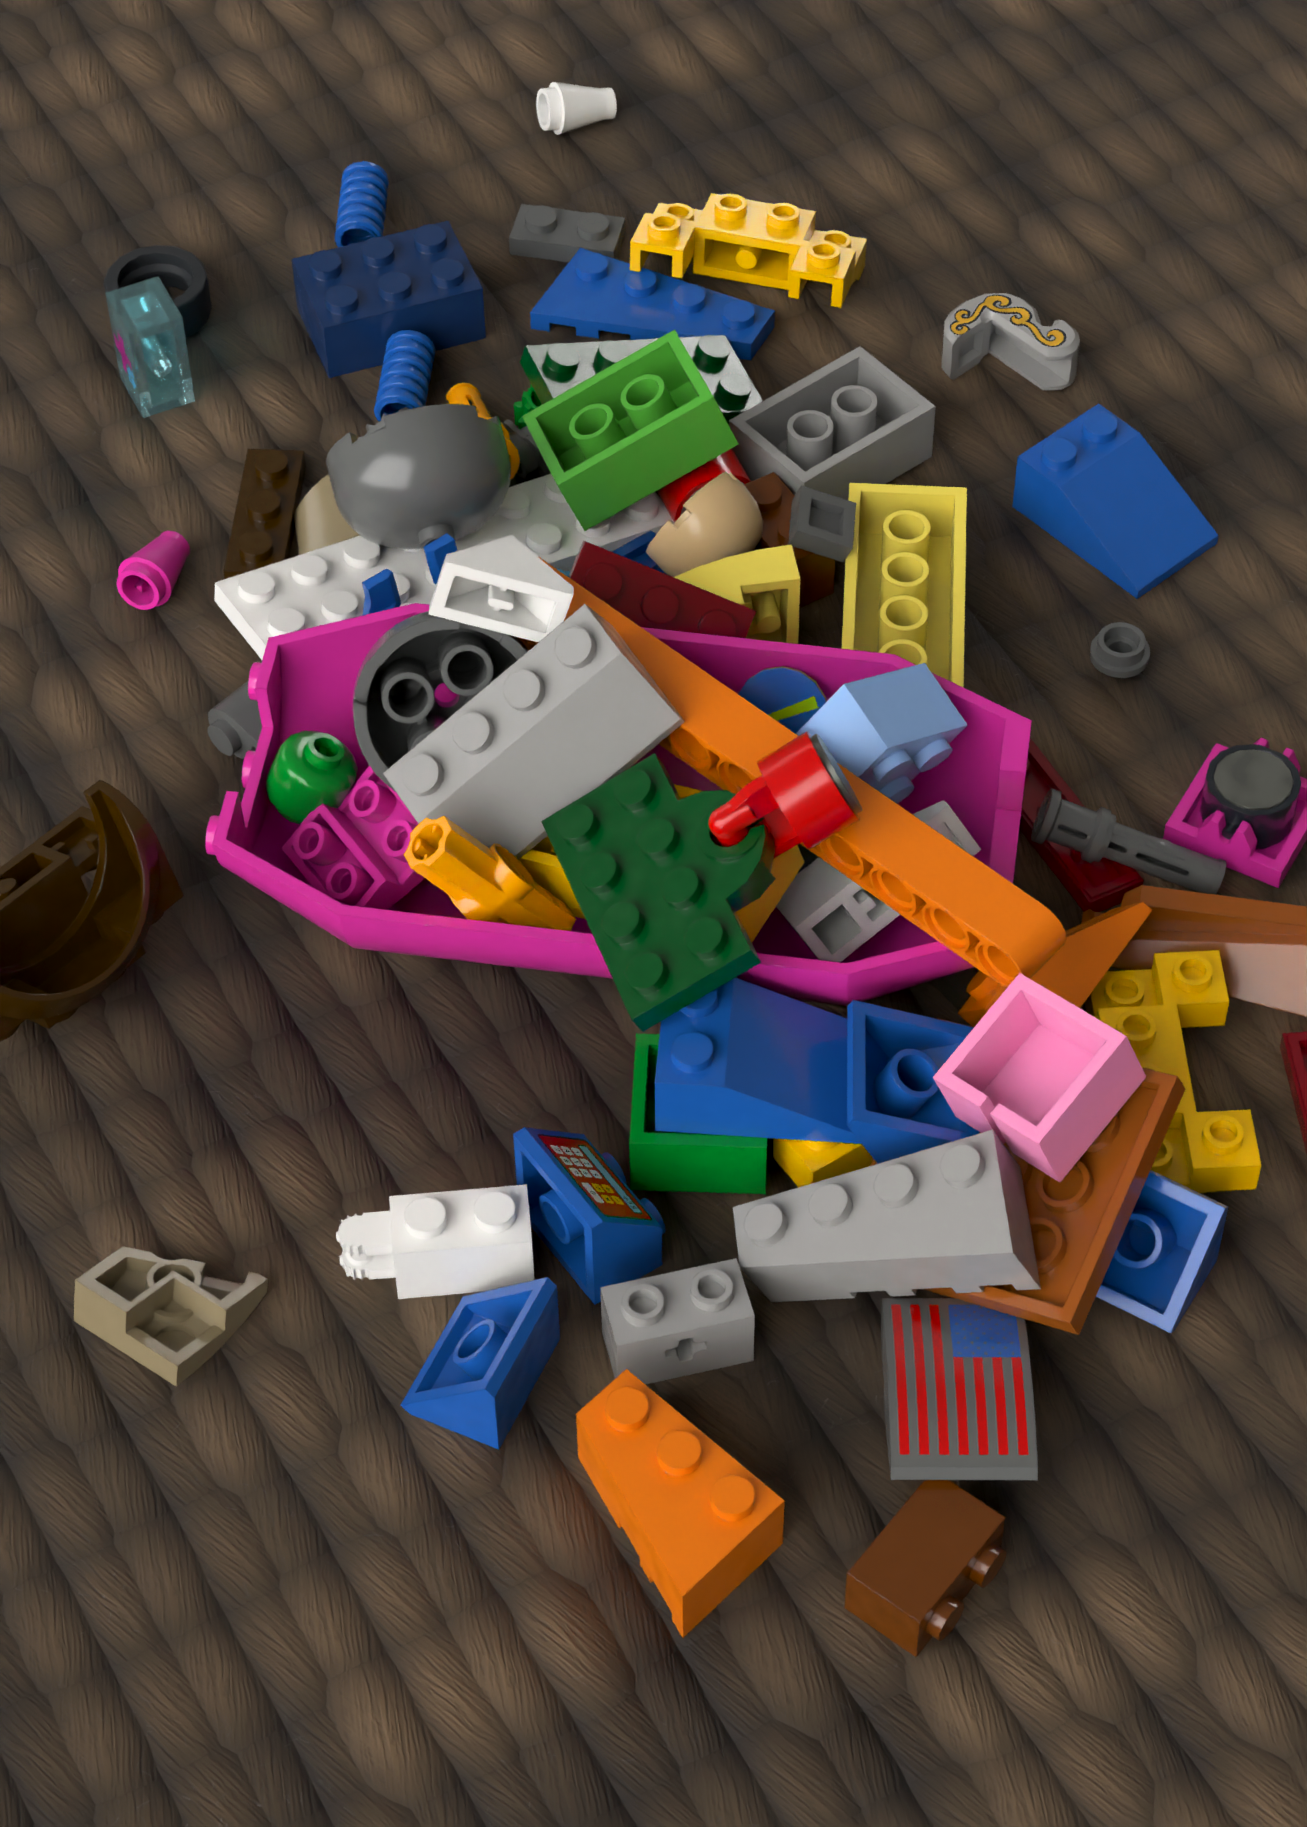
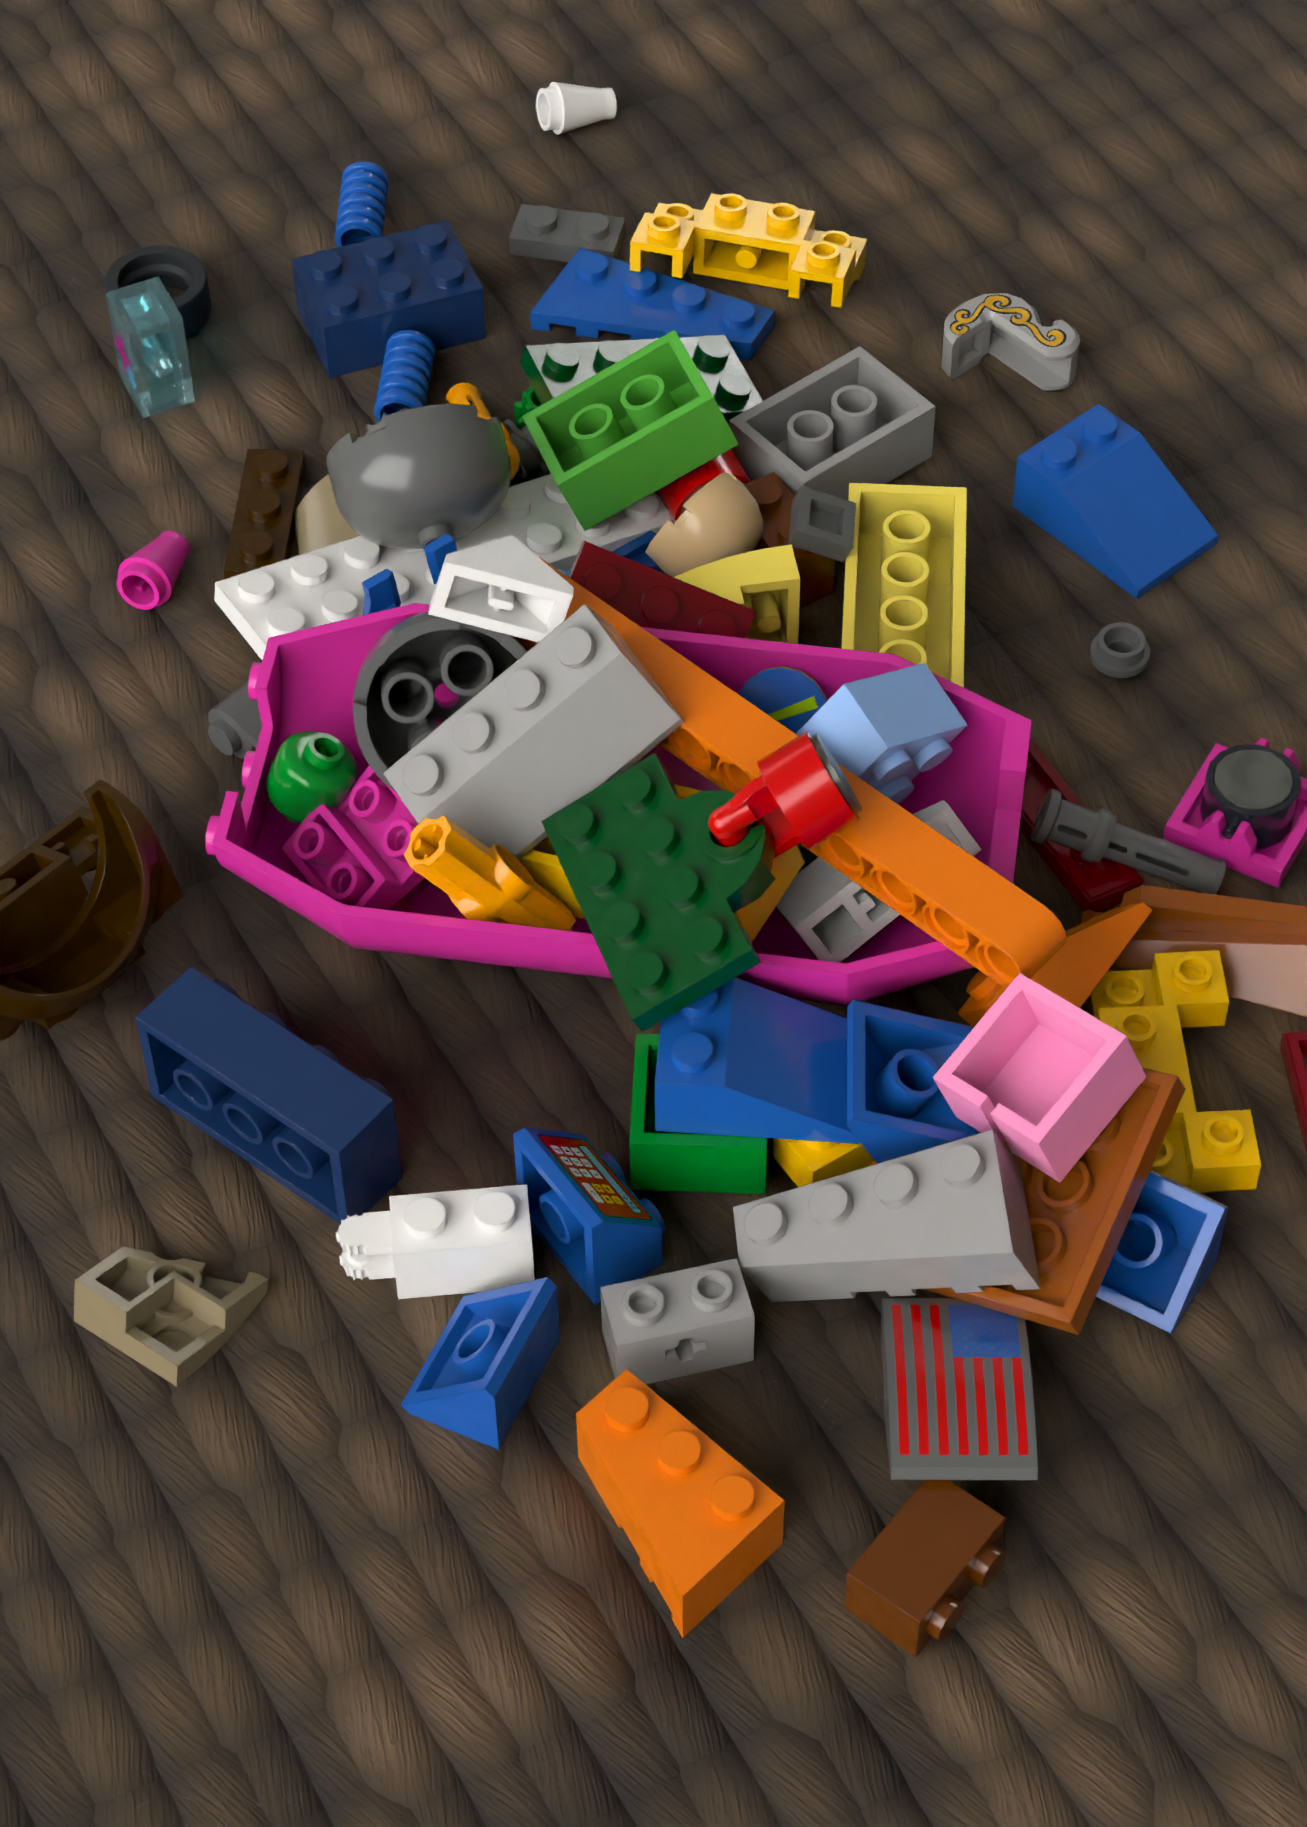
(270, 1096): none -> dark blue brick

